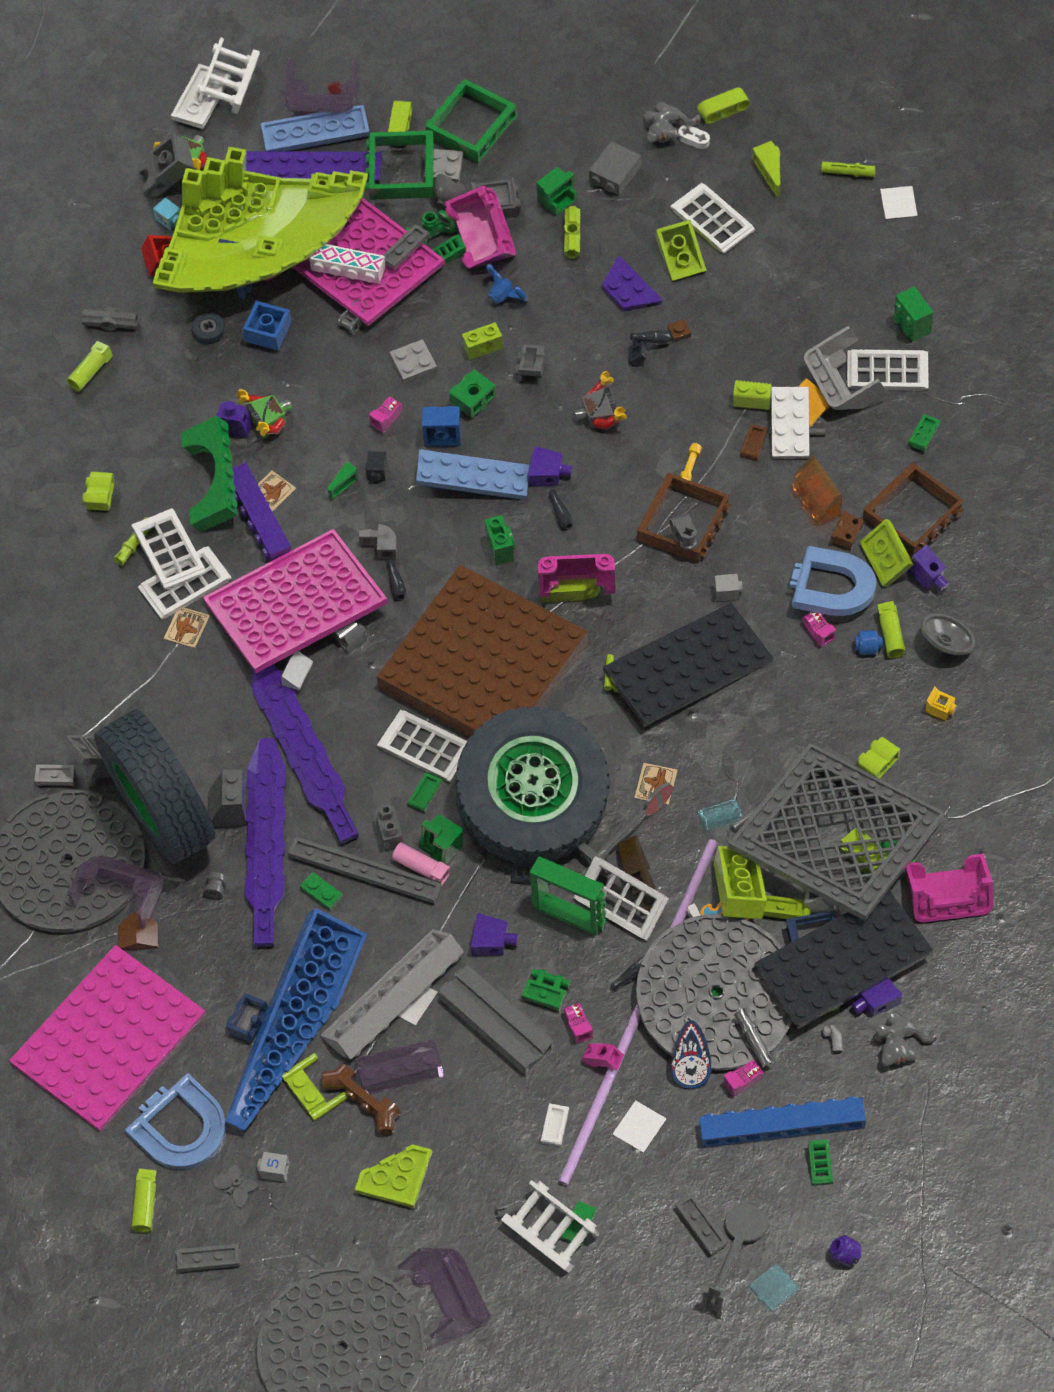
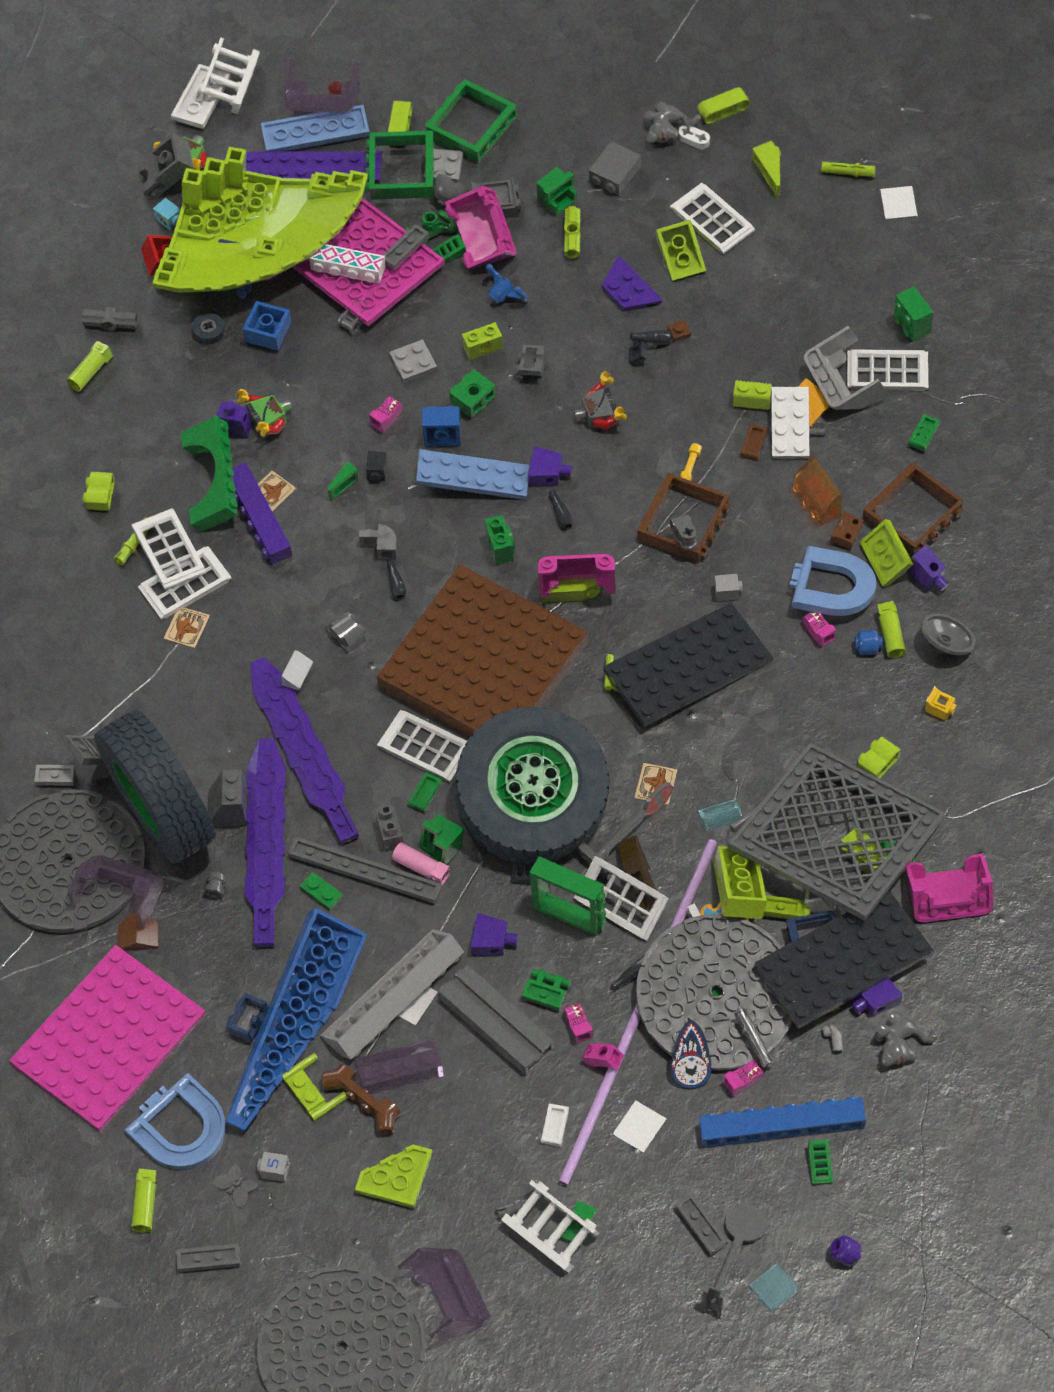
(295, 600): dark pink plate -> none

